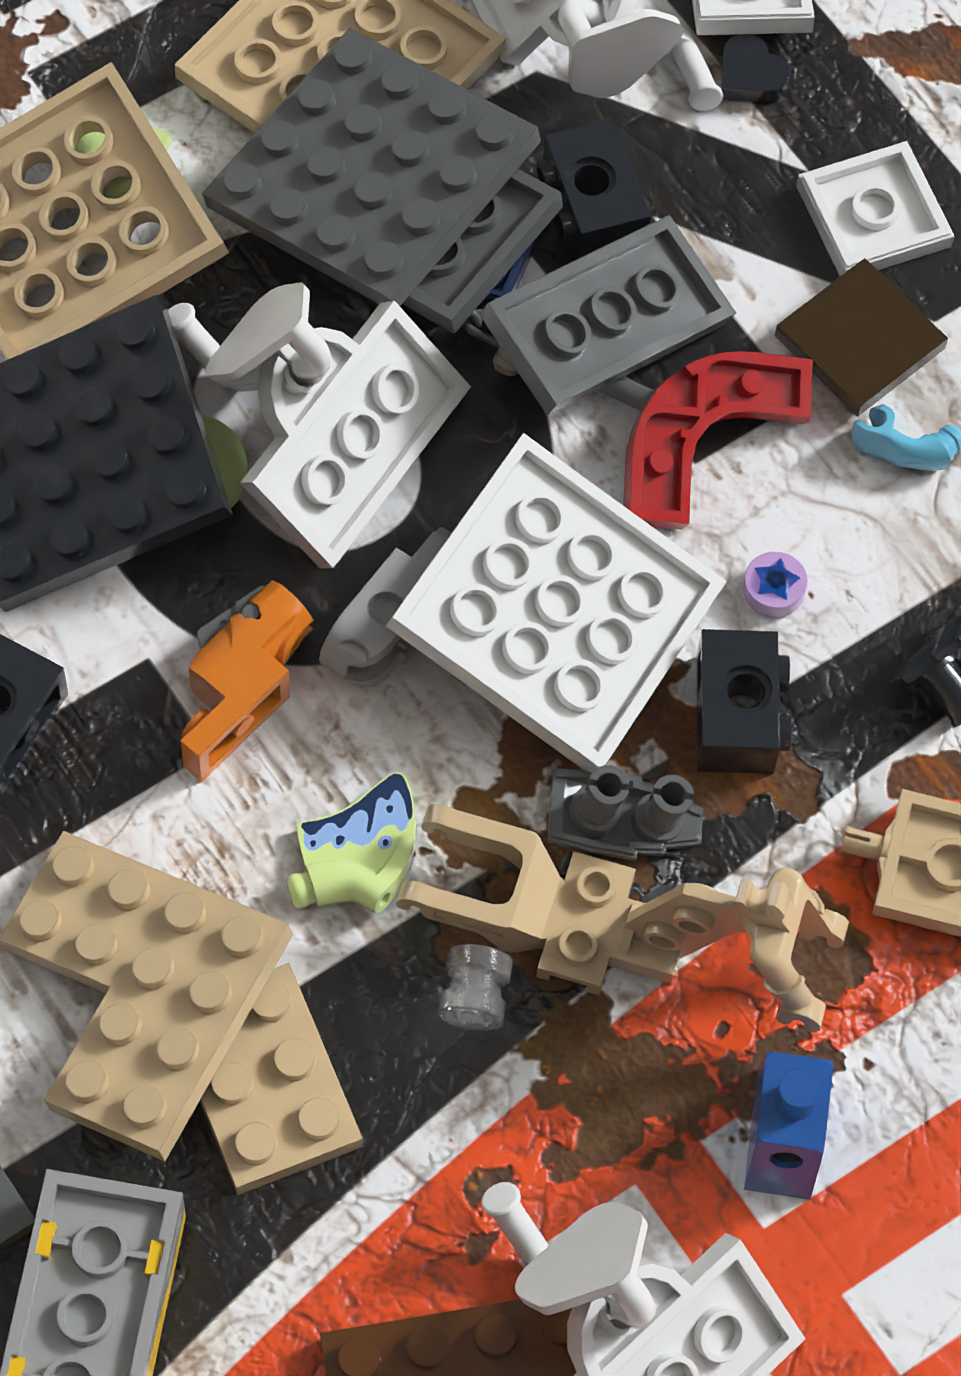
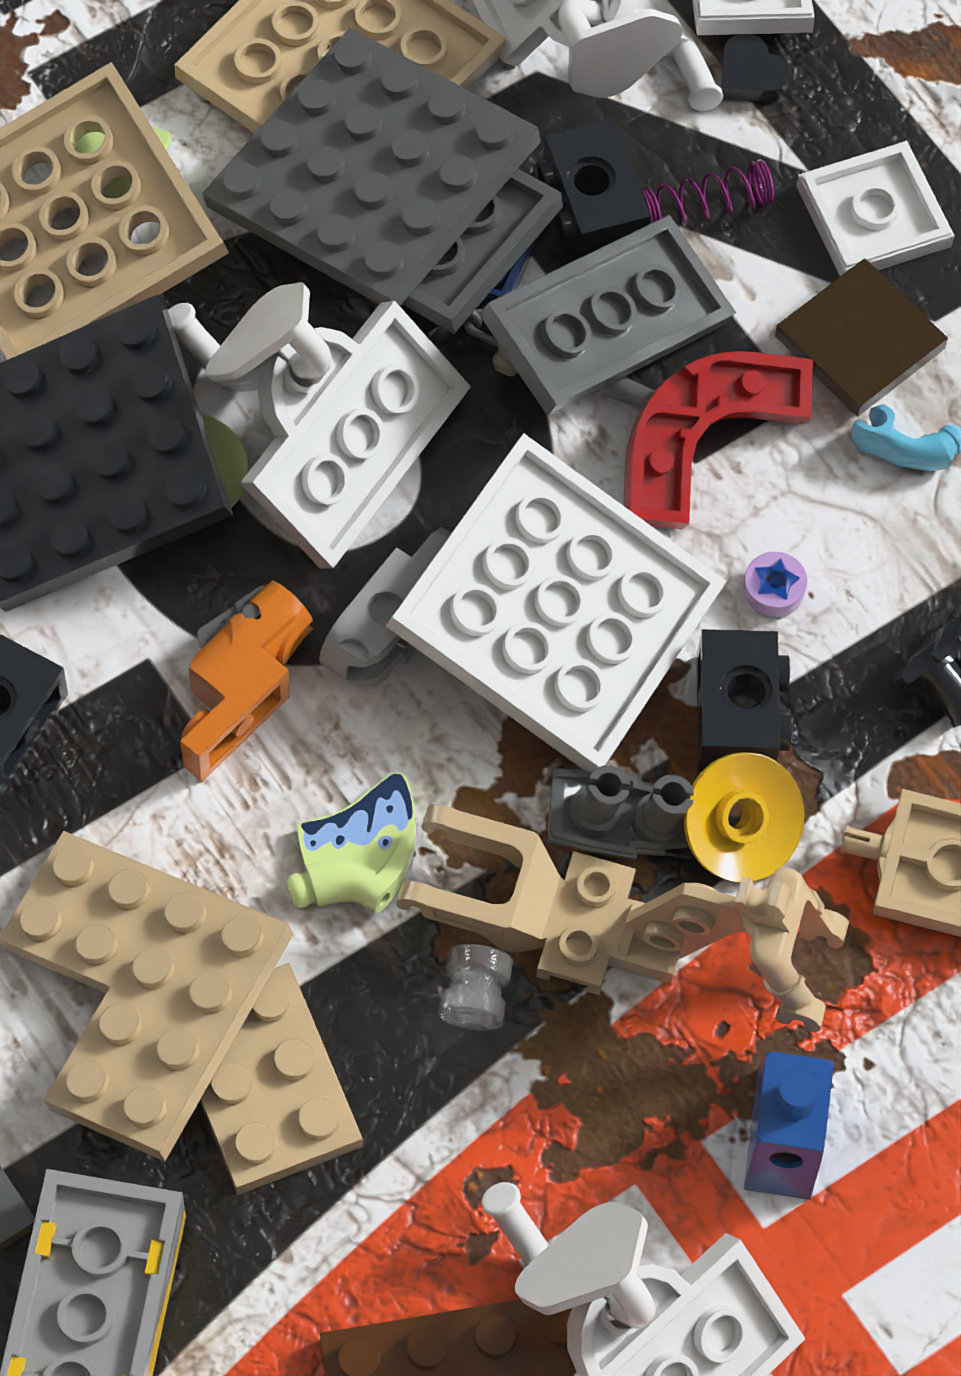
(761, 182): none -> magenta piece
(768, 823): none -> yellow dish

